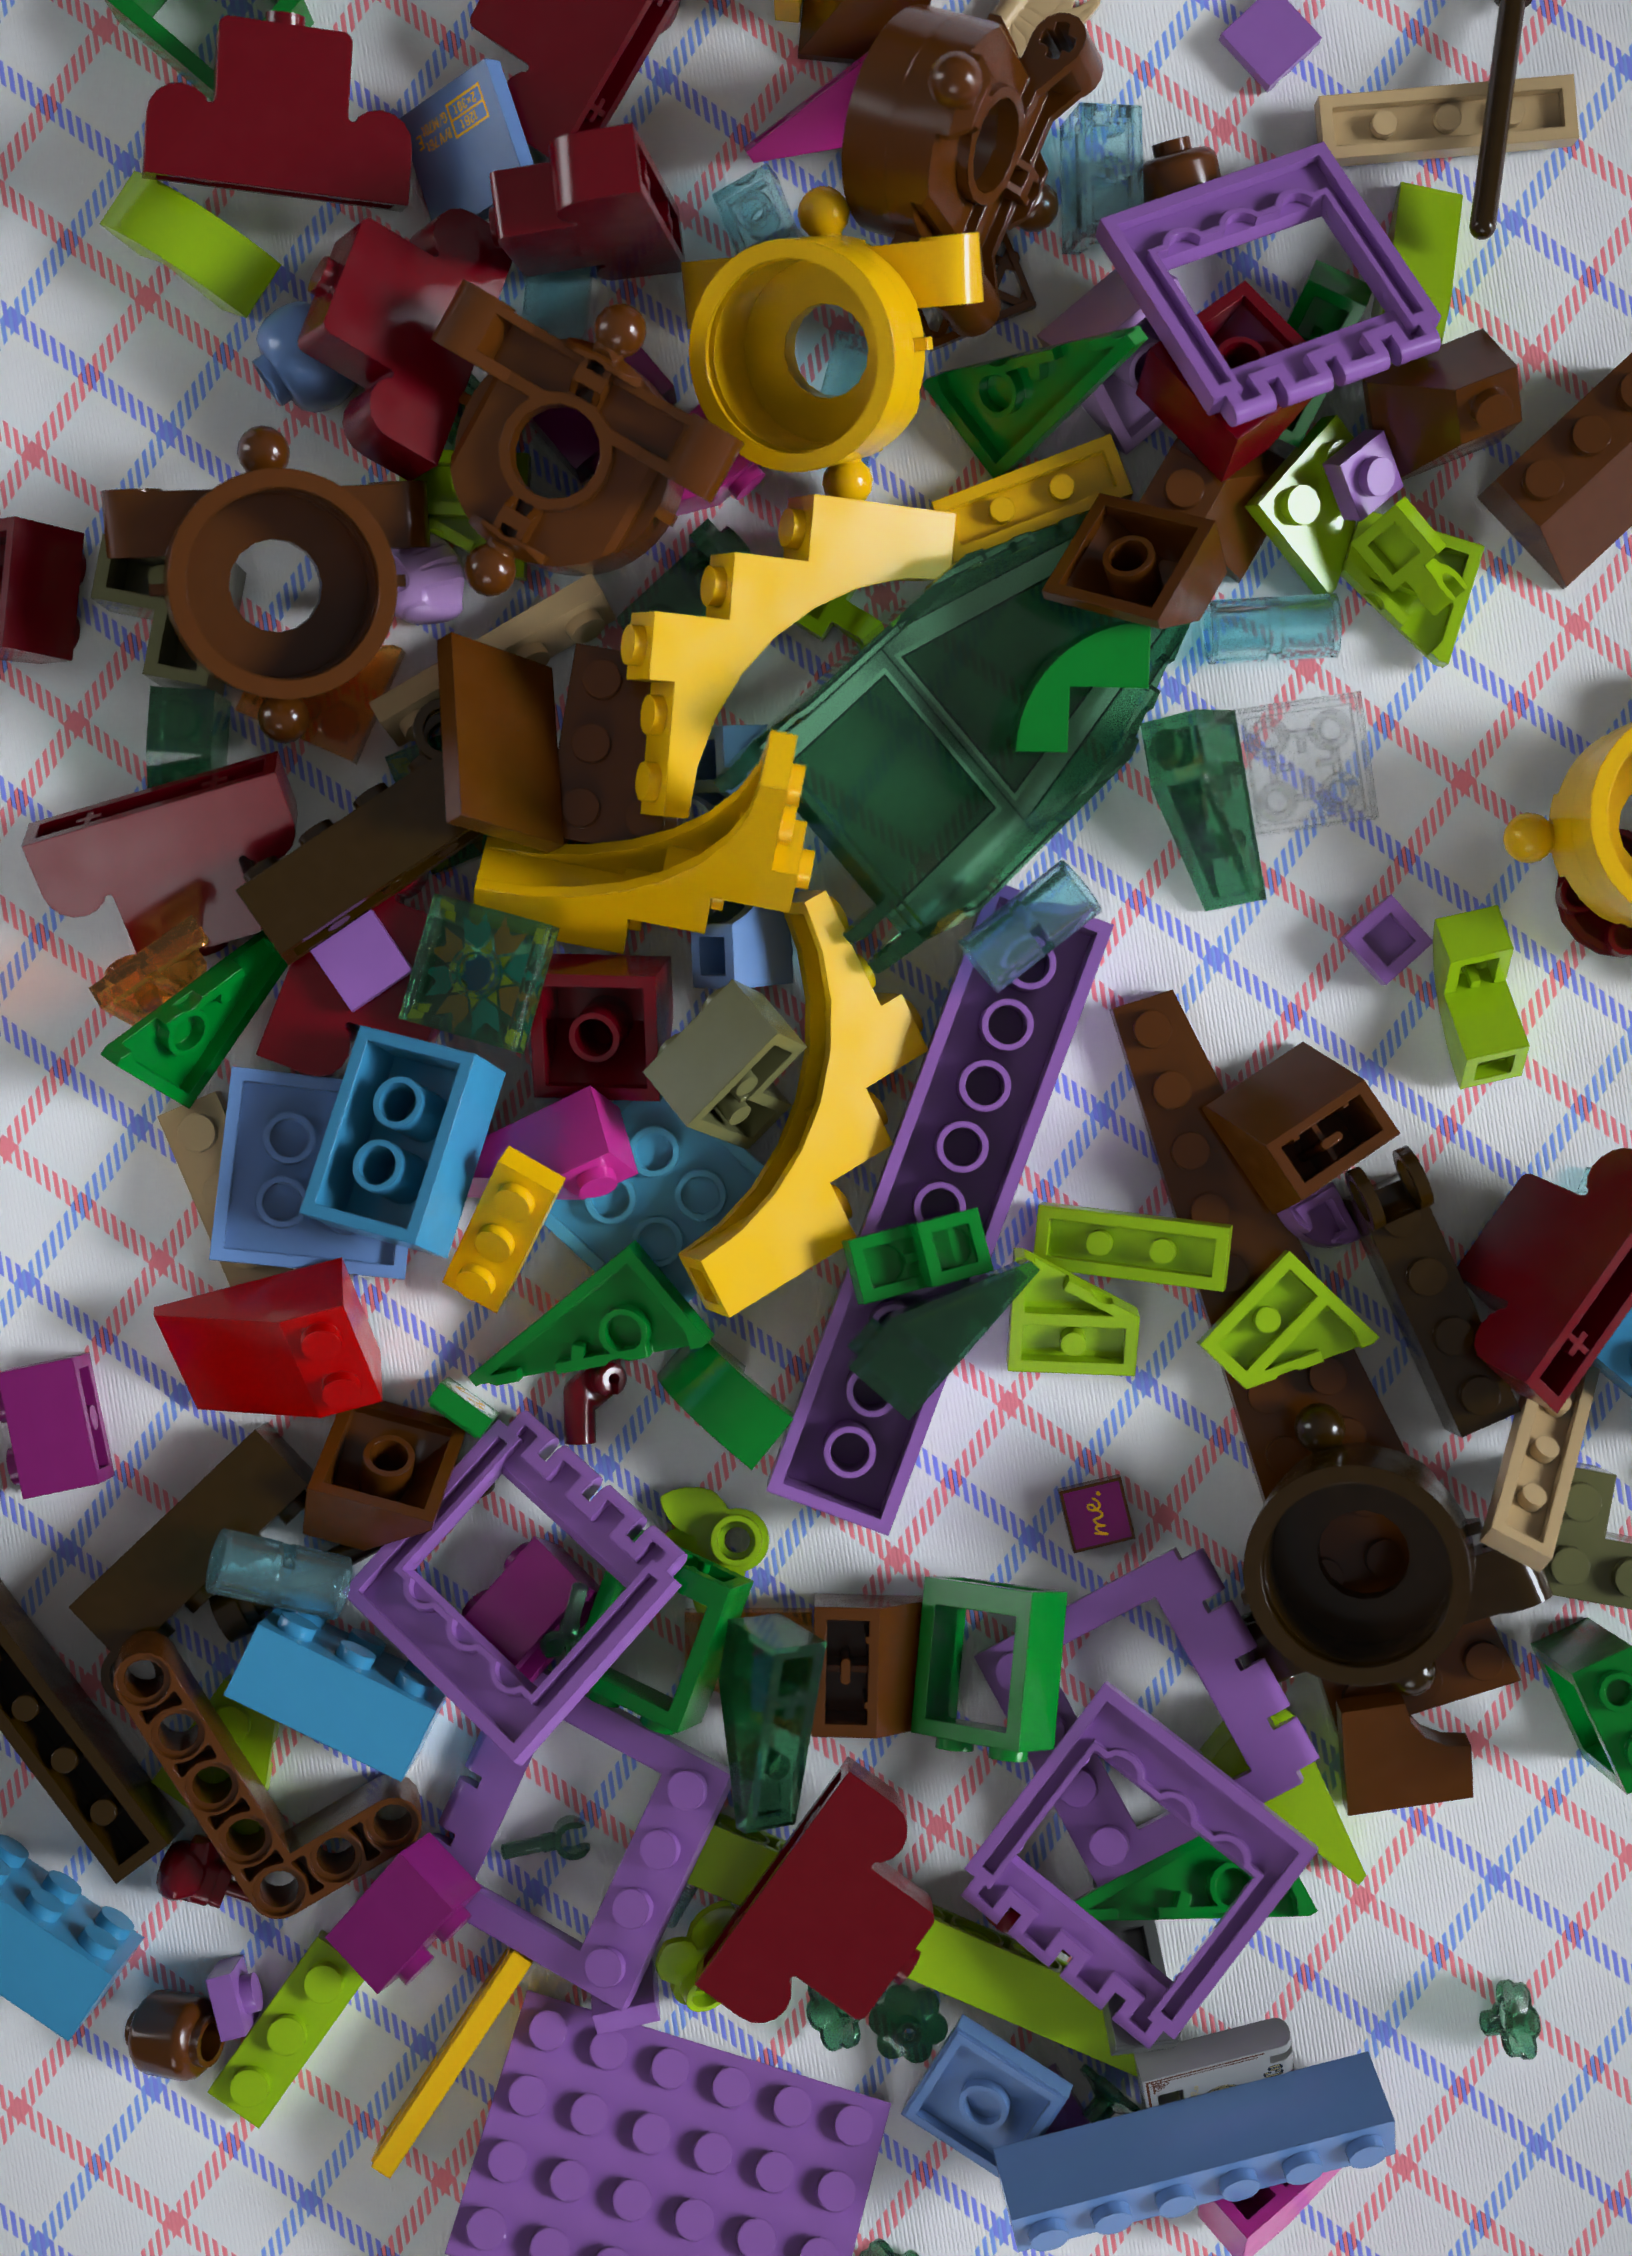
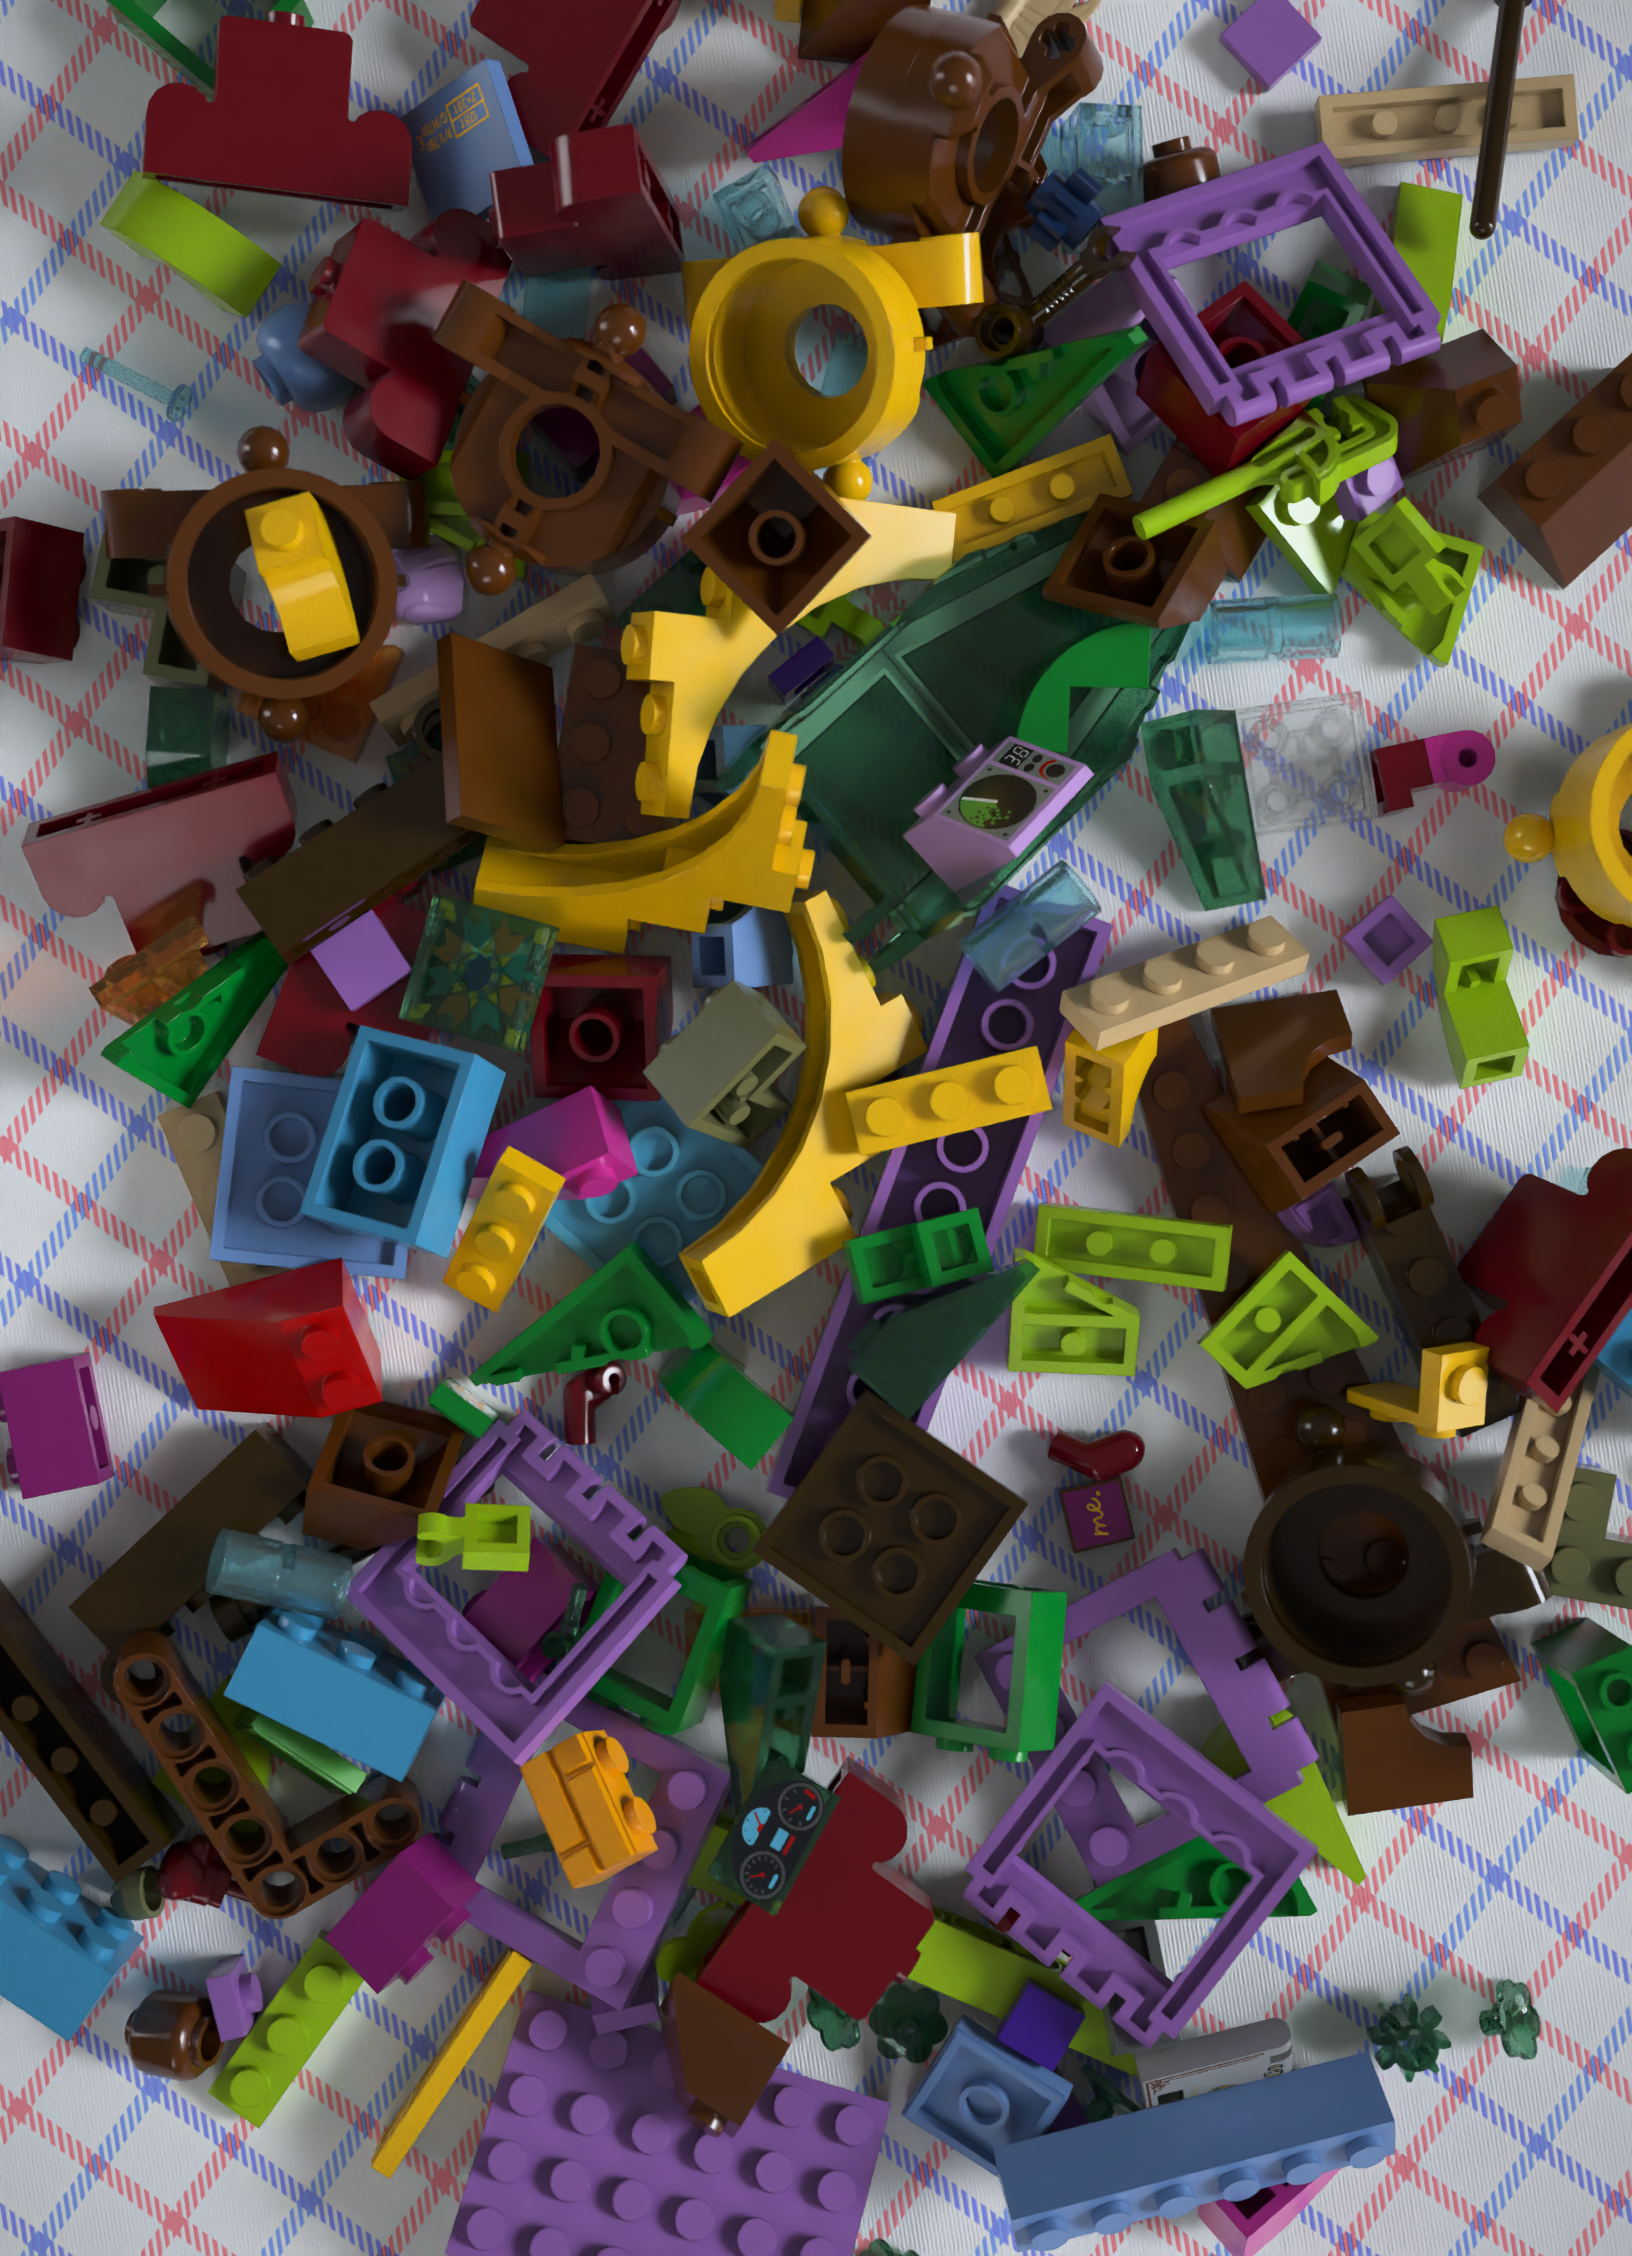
(137, 1895): none -> olive hinge
(176, 401): none -> clear light blue pin
(301, 1752): none -> bright green tile
(304, 574): none -> yellow arch
(486, 1537): none -> lime plate
(590, 1807): none -> light orange brick
(716, 2056): none -> reddish brown slope
(773, 1835): none -> slope
(777, 536): none -> reddish brown slope
(801, 670): none -> dark purple tile
(890, 1526): none -> dark brown plate
(948, 1100): none -> yellow plate
(992, 808): none -> slope
(1015, 329): none -> dark brown brick
(1040, 2024): none -> dark purple tile
(1064, 209): none -> dark blue gear
(1101, 1457): none -> dark red arm
(1105, 1084): none -> yellow arch
(1183, 982): none -> tan plate
(1276, 1044): none -> reddish brown tile
(1301, 458): none -> lime piece
(1421, 2048): none -> clear green gear
(1442, 761): none -> leg
(1449, 1393): none -> yellow bracket

